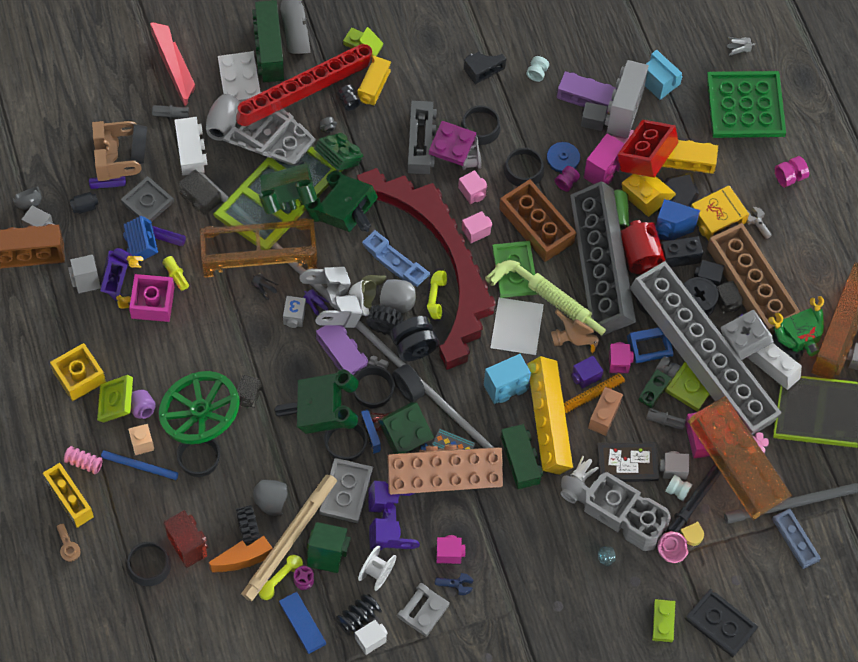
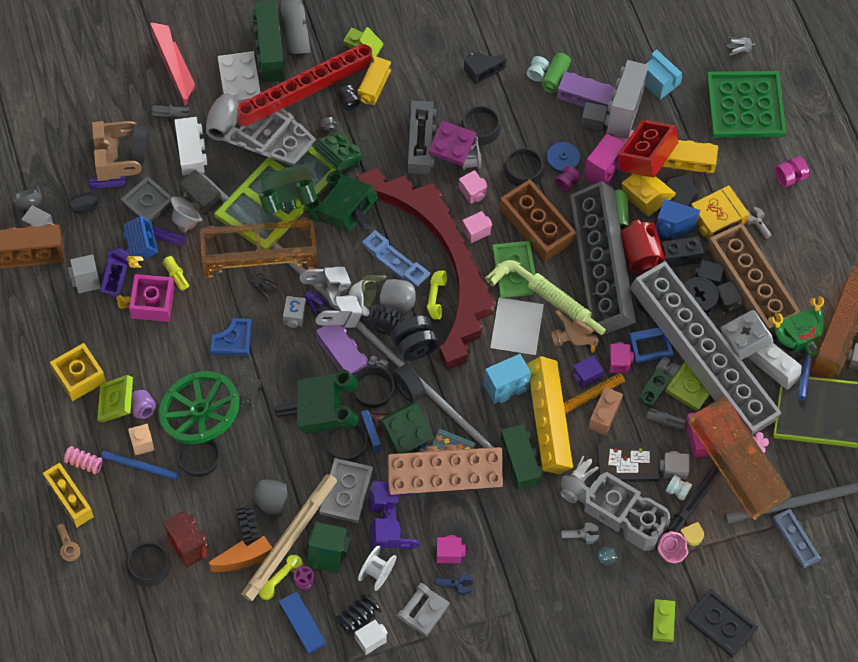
(184, 214): none -> light grey piece
(234, 340): none -> blue tile
(555, 72): none -> bright green brick
(582, 533): none -> light grey bar
(804, 376): none -> blue piece

